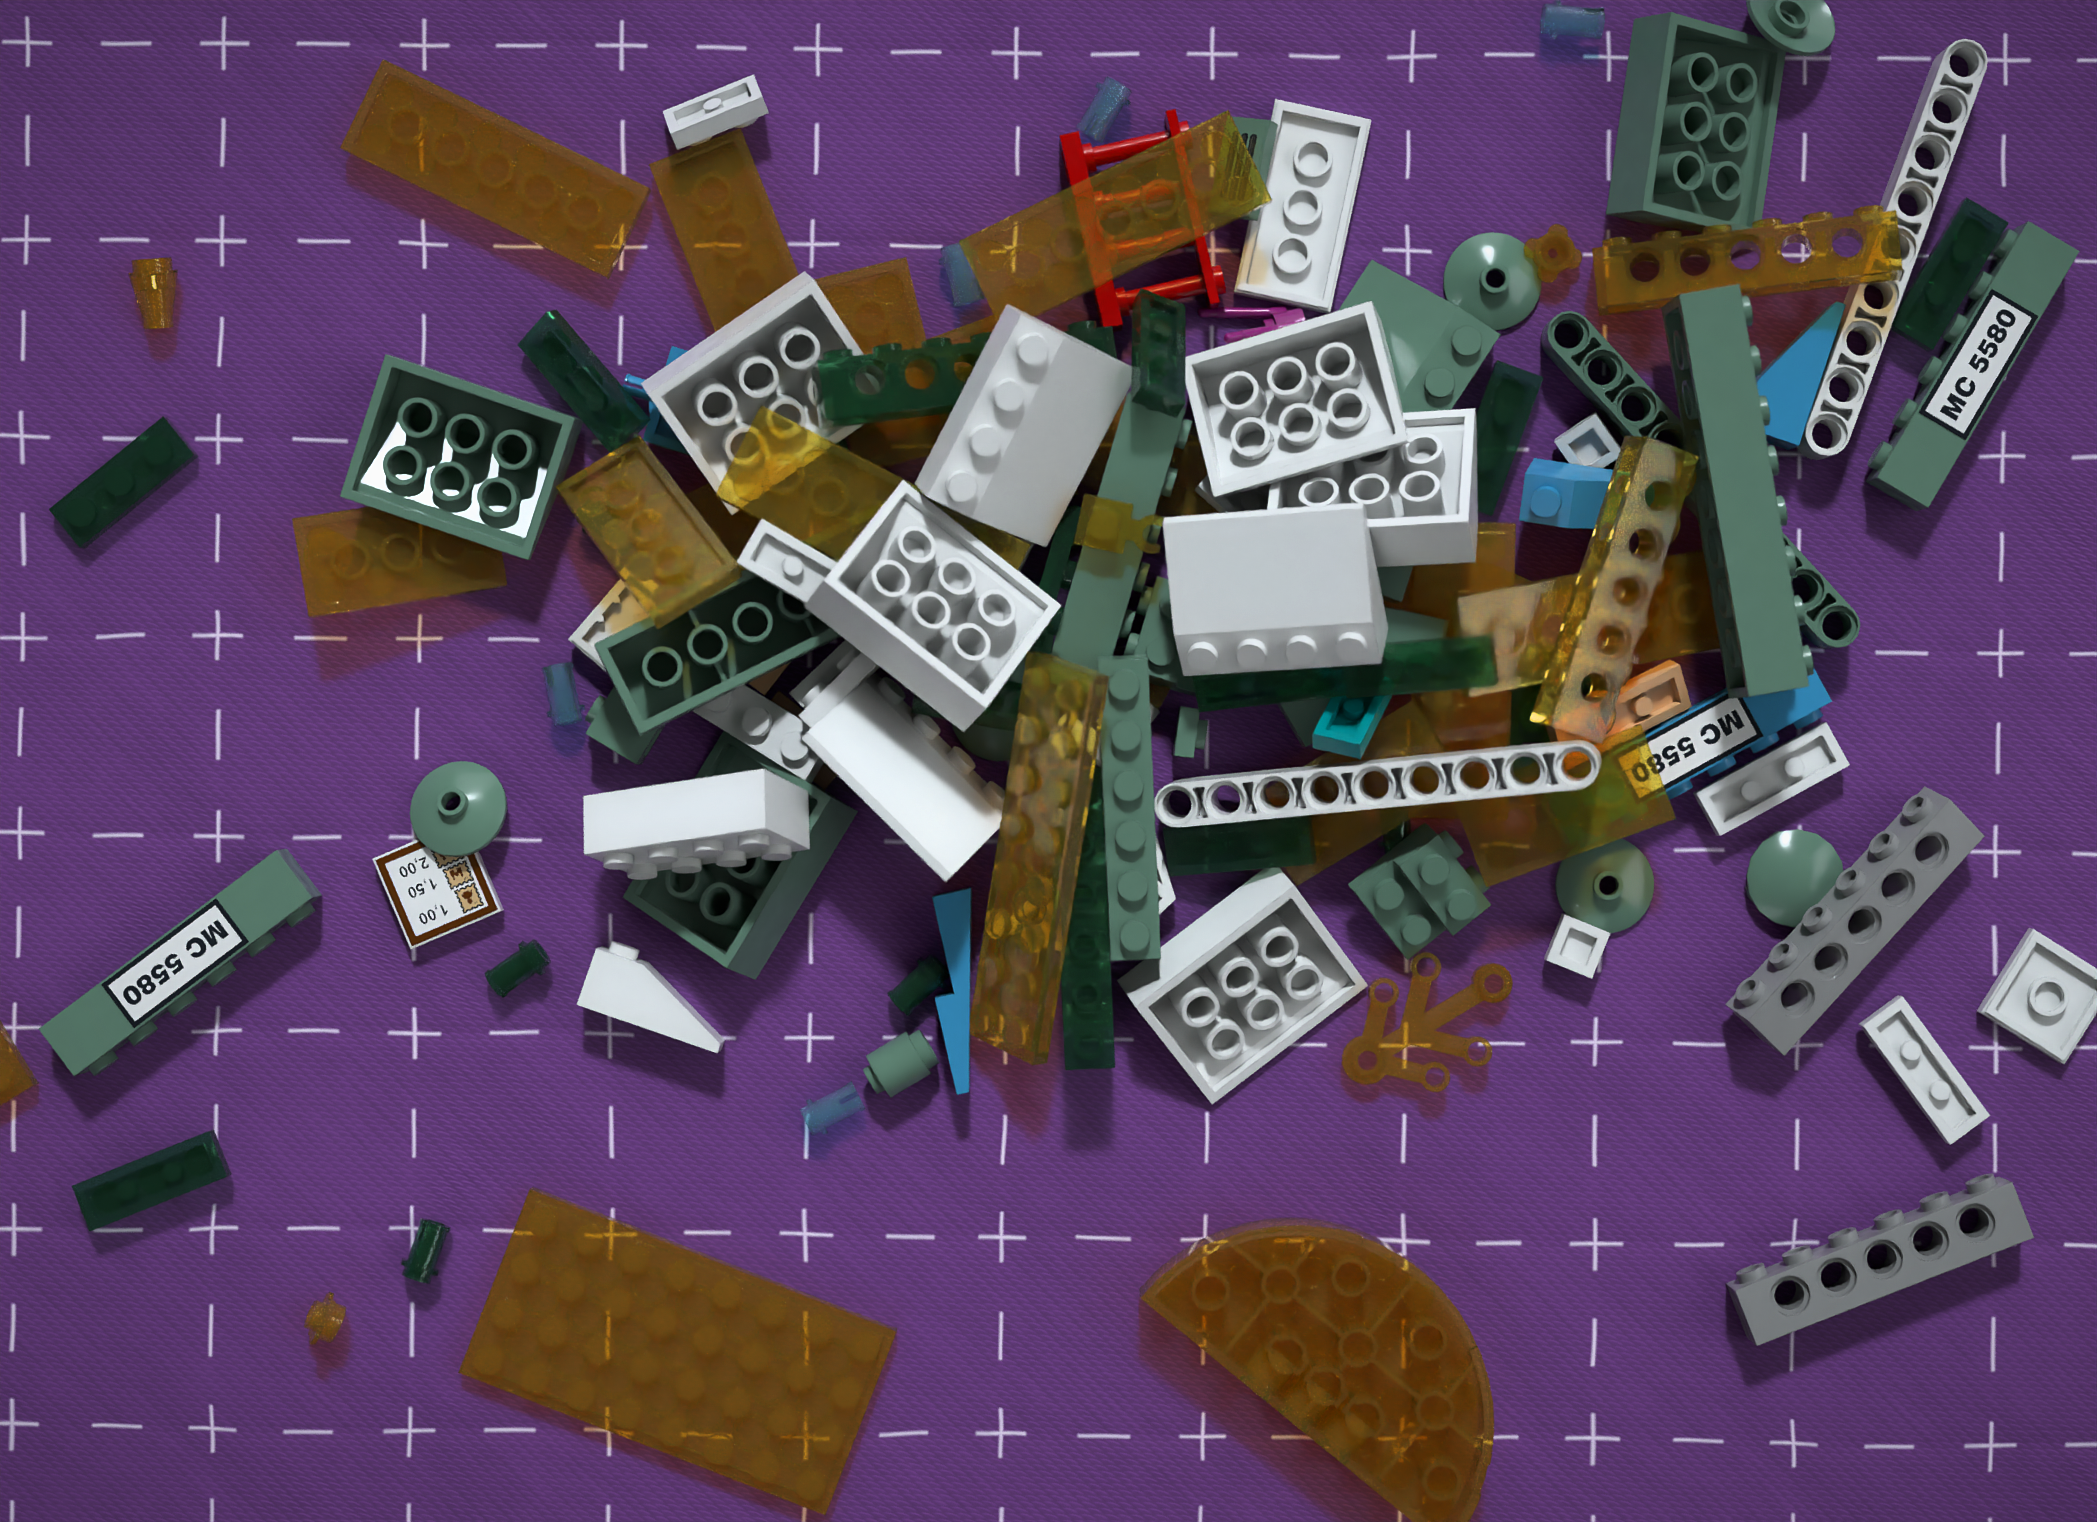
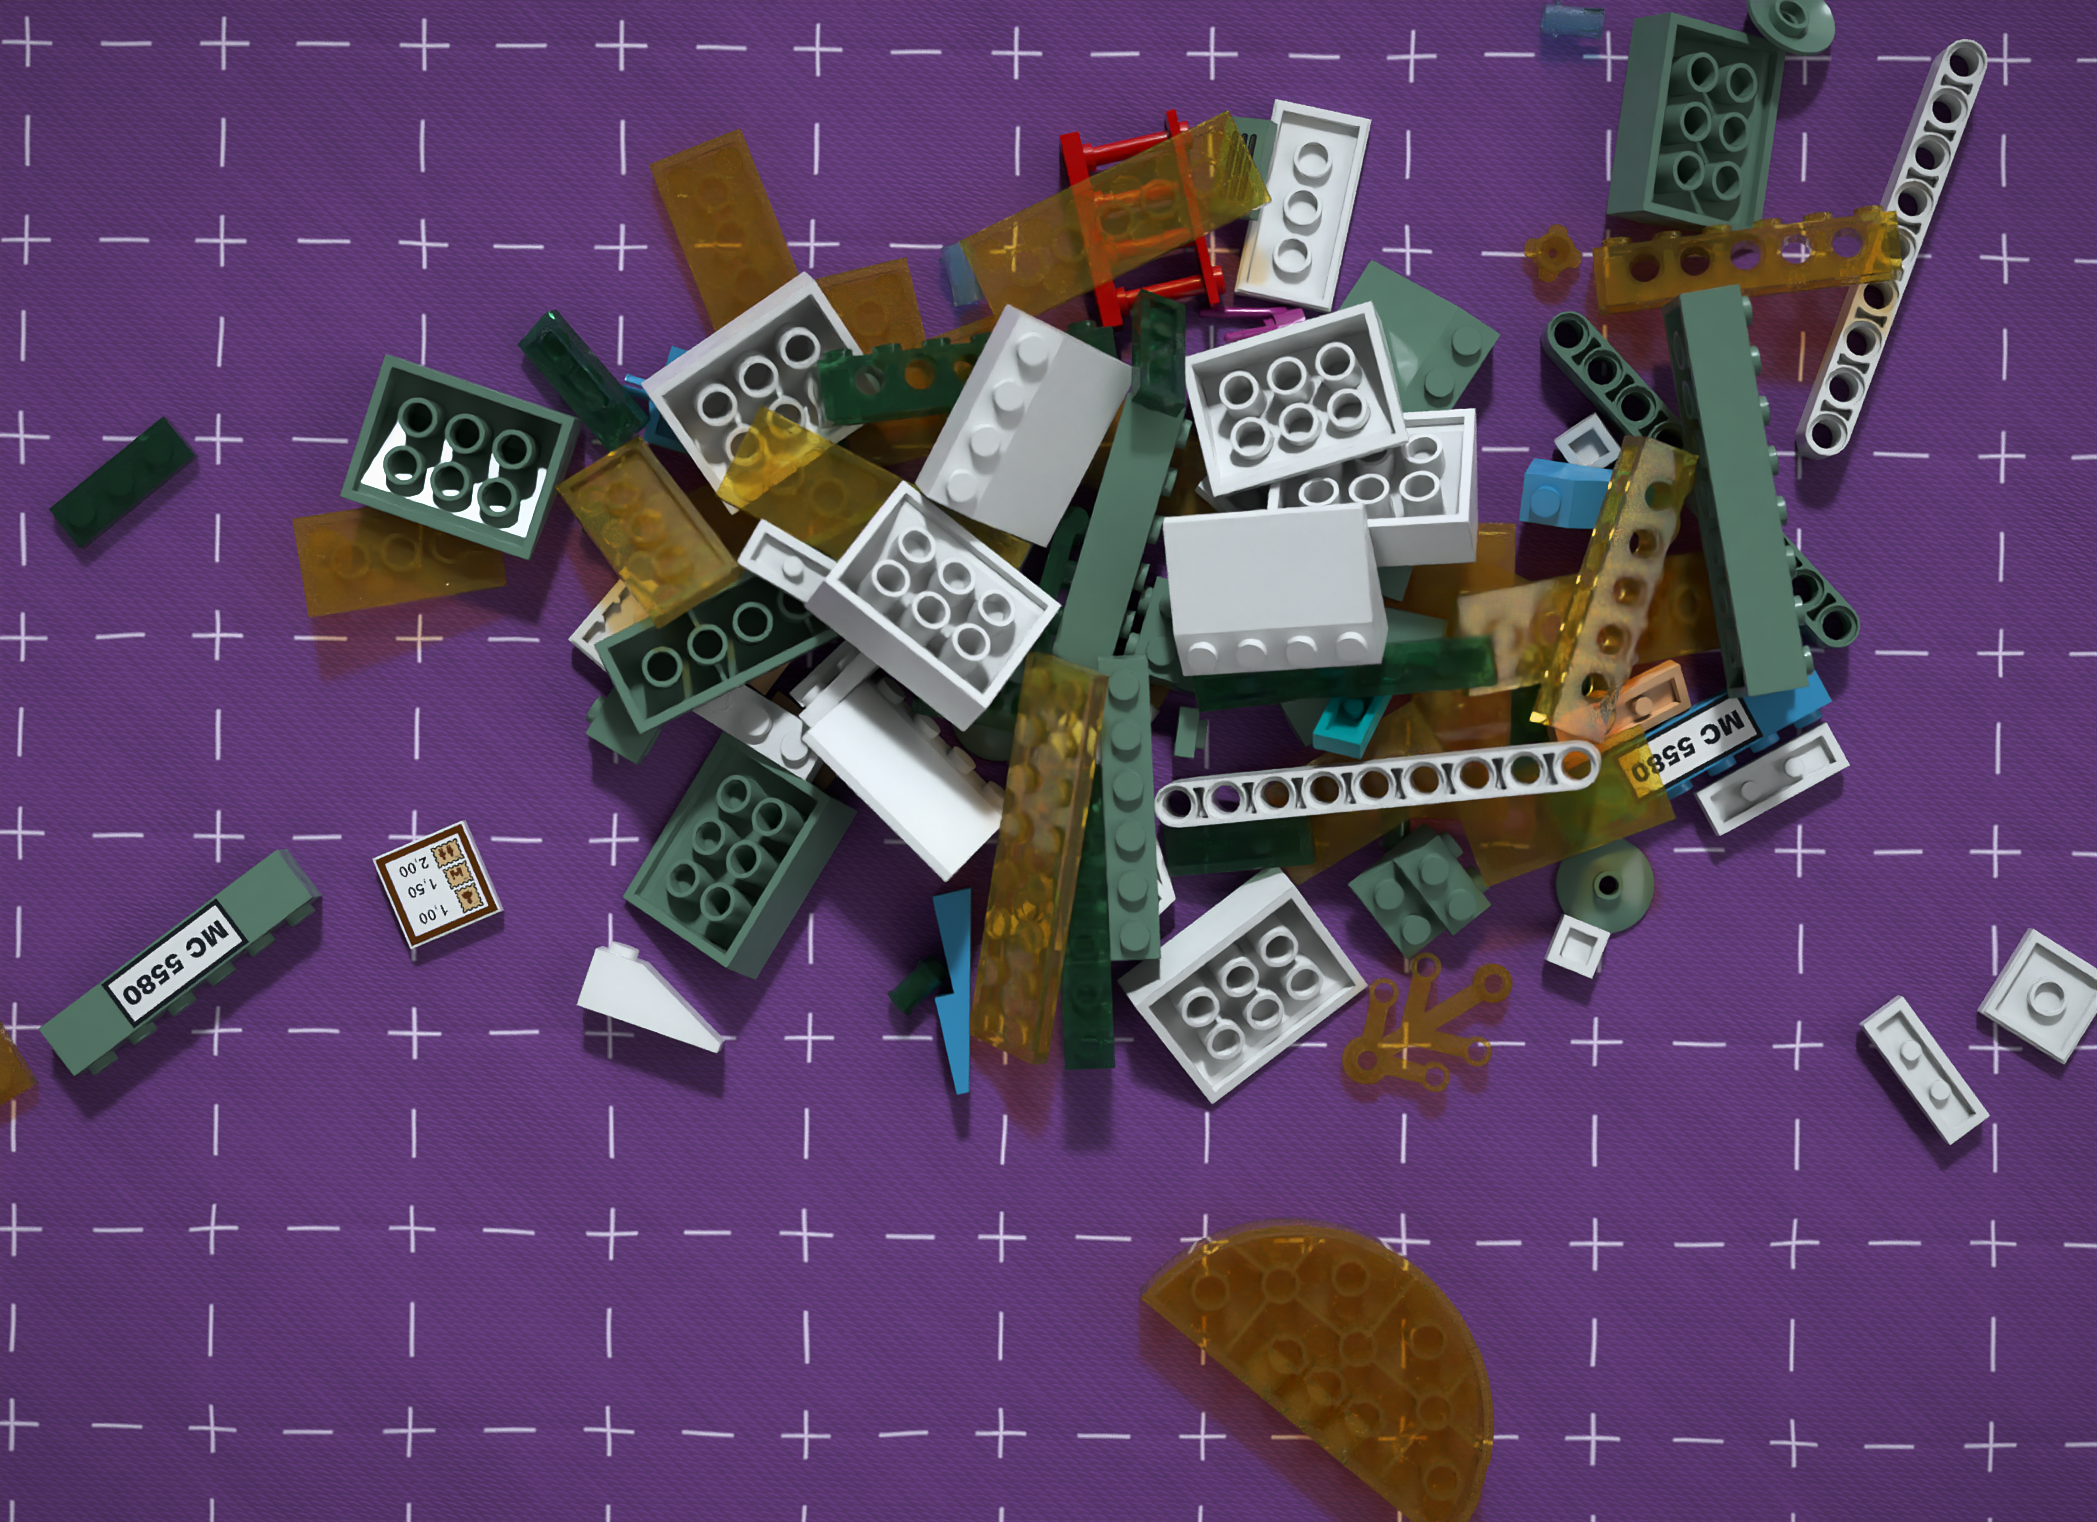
(151, 1180): clear green plate -> none
(154, 290): clear yellow cone -> none
(324, 1319): clear yellow plate -> none
(425, 1251): pin -> none
(472, 823): sand green dish -> none
(495, 169): clear yellow plate -> none
(518, 967): clear green pin -> none
(562, 694): clear light blue pin -> none
(678, 1350): clear yellow plate -> none
(697, 823): white brick -> none
(715, 112): white plate -> none
(830, 1109): clear light blue pin -> none
(900, 1063): sand green brick -> none
(1104, 109): clear light blue pin -> none
(1108, 524): clear yellow plate -> none
(1467, 286): sand green dish -> none
(1499, 428): clear green plate -> none
(1791, 874): sand green dish -> none
(1794, 378): dark azure slope -> none
(1879, 914): light grey brick -> none
(1947, 274): clear green plate -> none
(1971, 365): sand green brick -> none
(1998, 1227): light grey brick -> none

